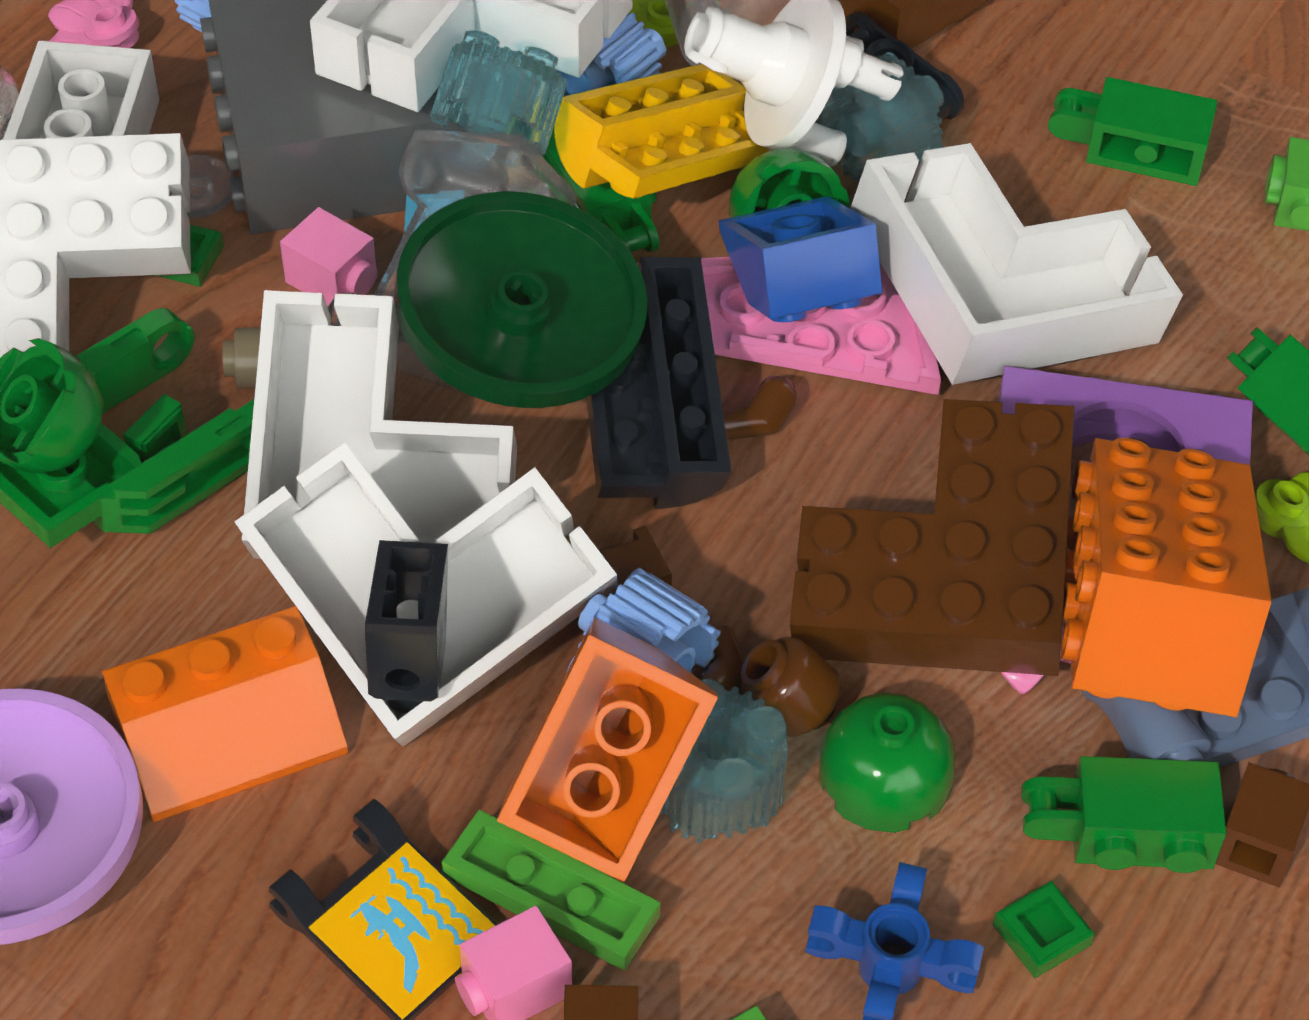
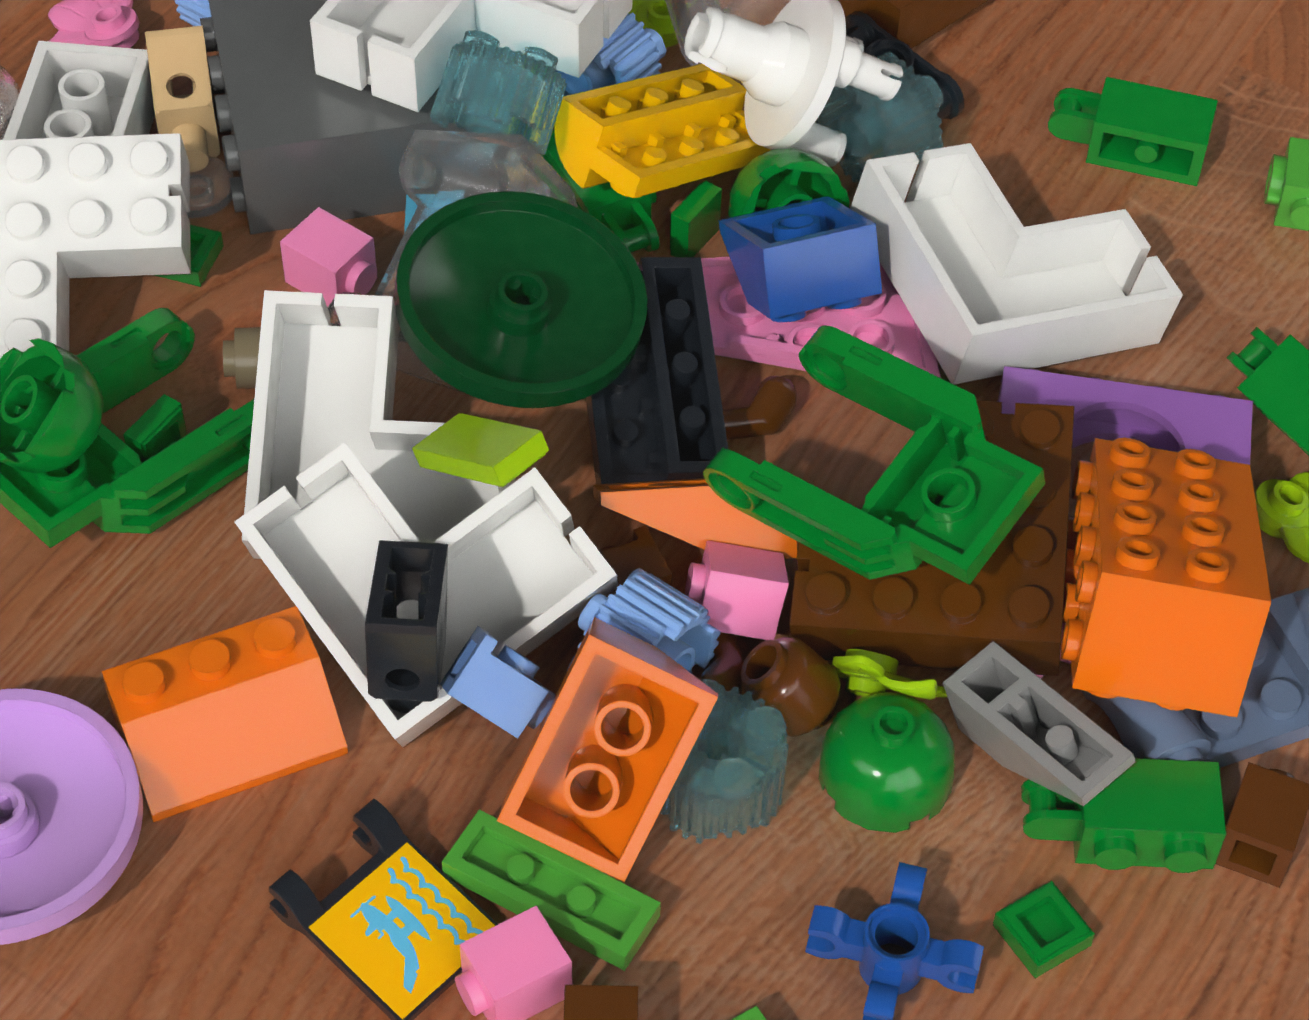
(192, 115): none -> tan torso
(481, 449): none -> lime tile
(498, 685): none -> medium blue brick
(691, 513): none -> orange slope
(695, 220): none -> green tile
(740, 588): none -> bright pink brick
(875, 673): none -> lime plate
(939, 500): none -> green plate
(1033, 727): none -> light grey slope

